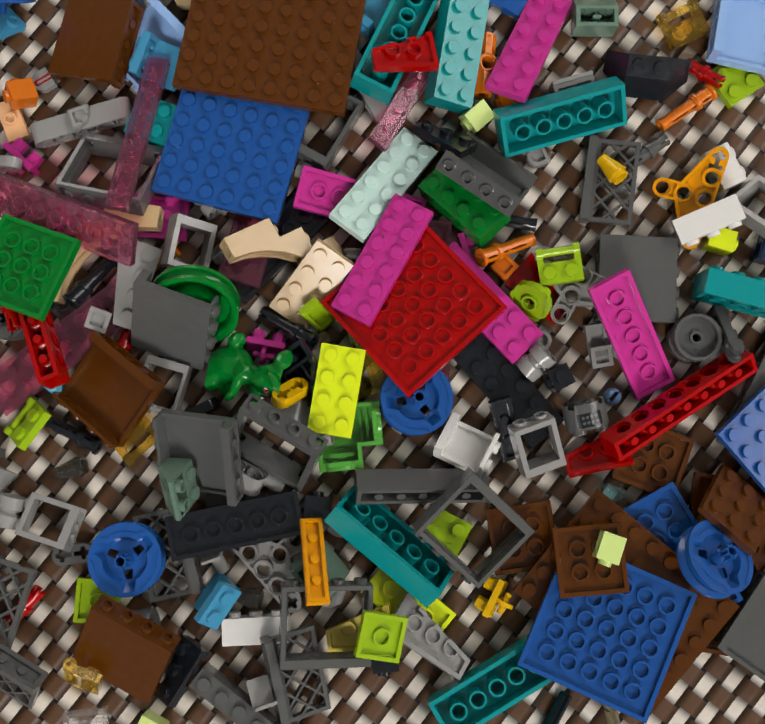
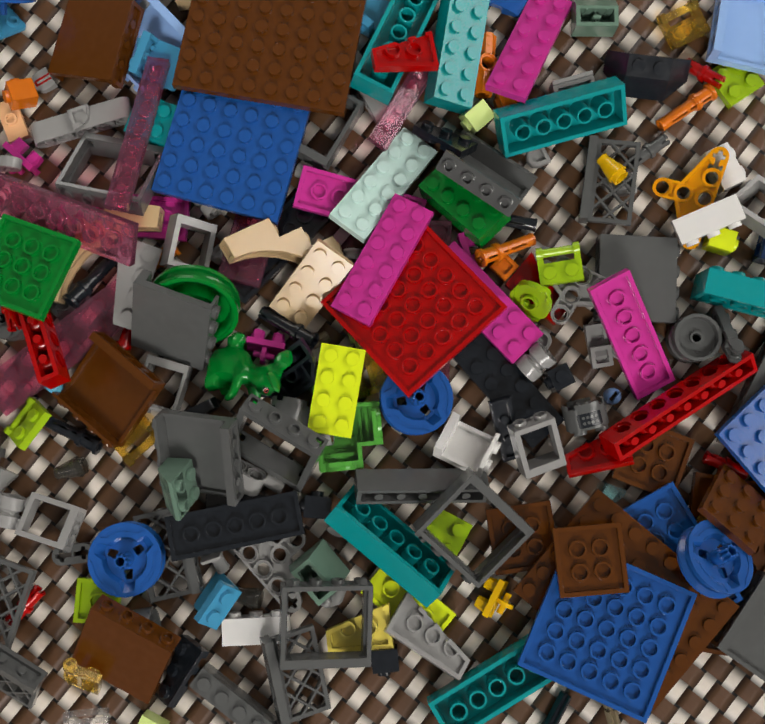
(98, 319): light grey plate -> none
(260, 693): light grey bracket -> none
(292, 395): yellow beam -> none
(314, 562): light orange tile -> none
(316, 314): lime tile -> none
(380, 636): lime plate -> none
(609, 548): yellowish green brick -> none
(717, 461): none -> red pin

